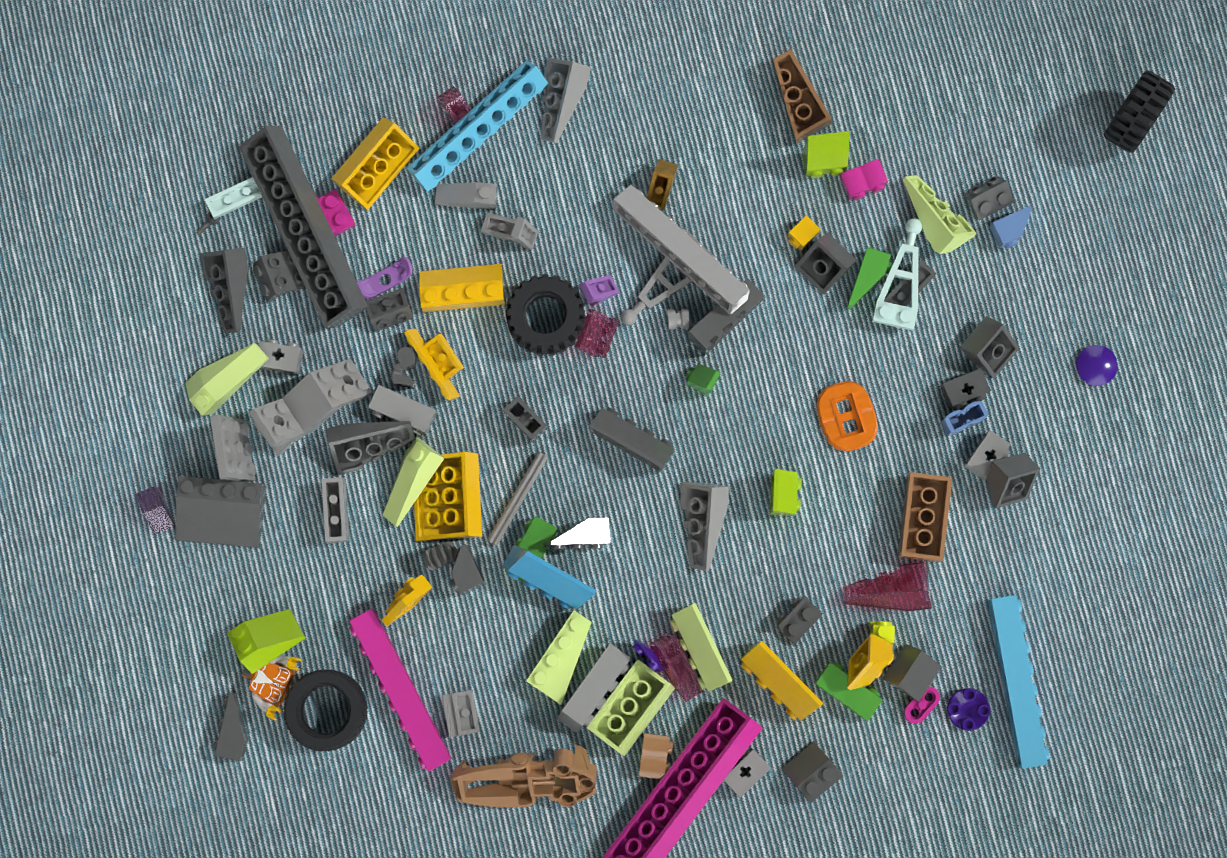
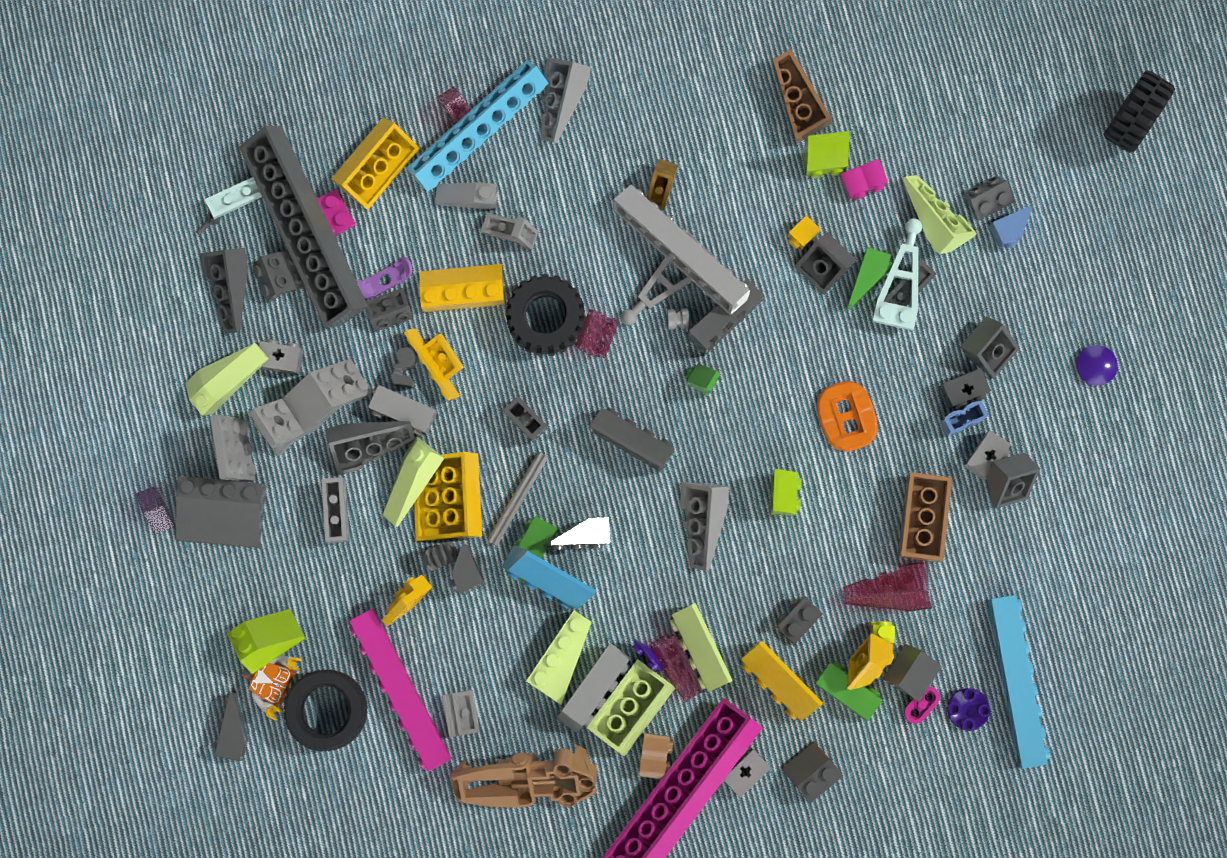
(599, 289): medium lavender slope -> none

